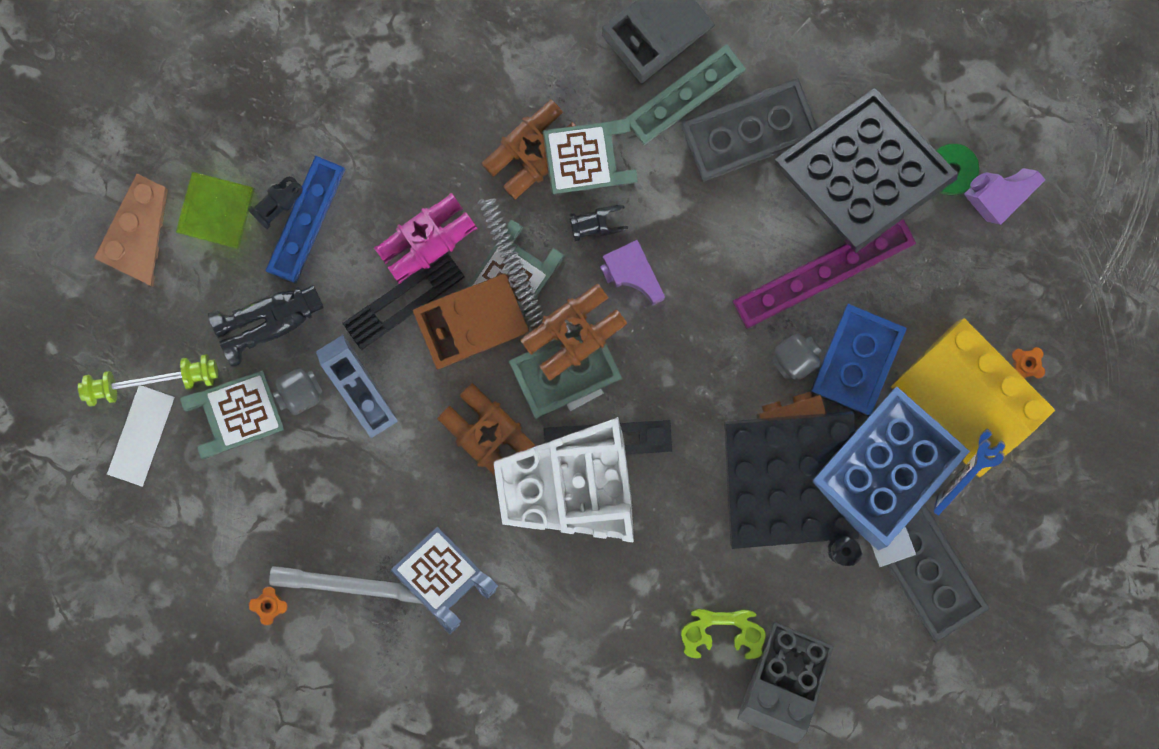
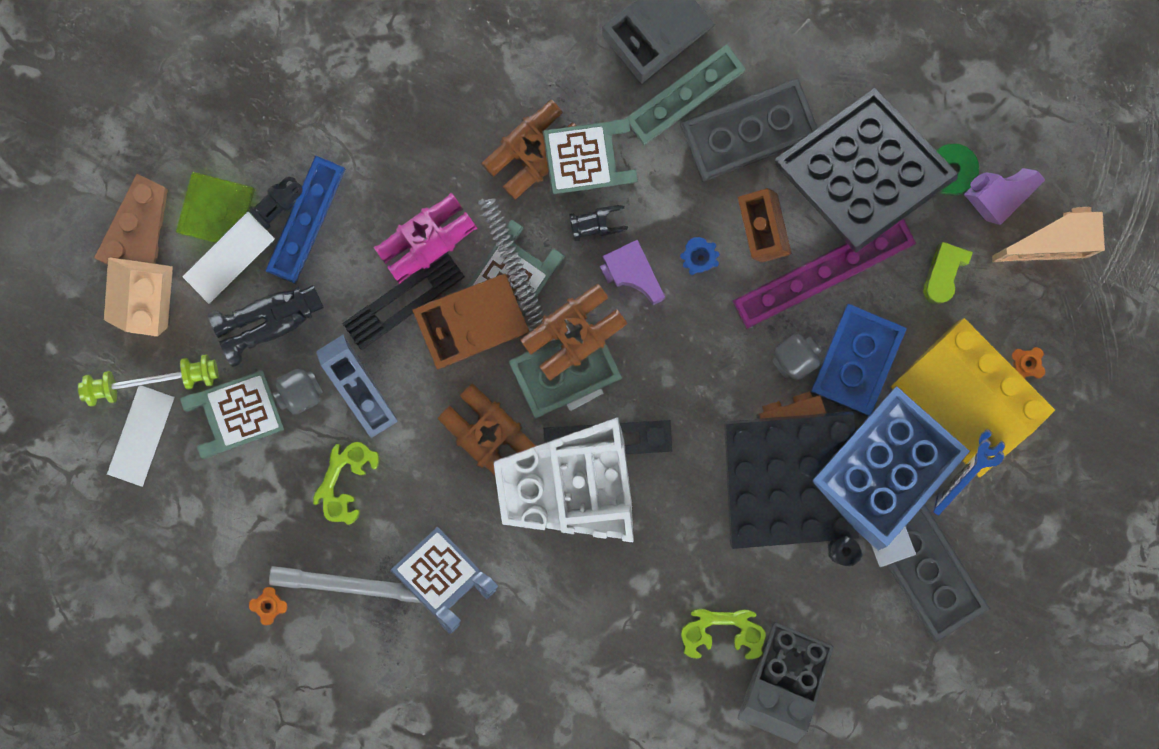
(138, 296): none -> light nougat slope
(228, 257): none -> white sticker
(337, 508): none -> lime helmet
(696, 247): none -> blue animal
(764, 225): none -> dark orange brick
(939, 283): none -> lime leg
(1070, 237): none -> light nougat slope

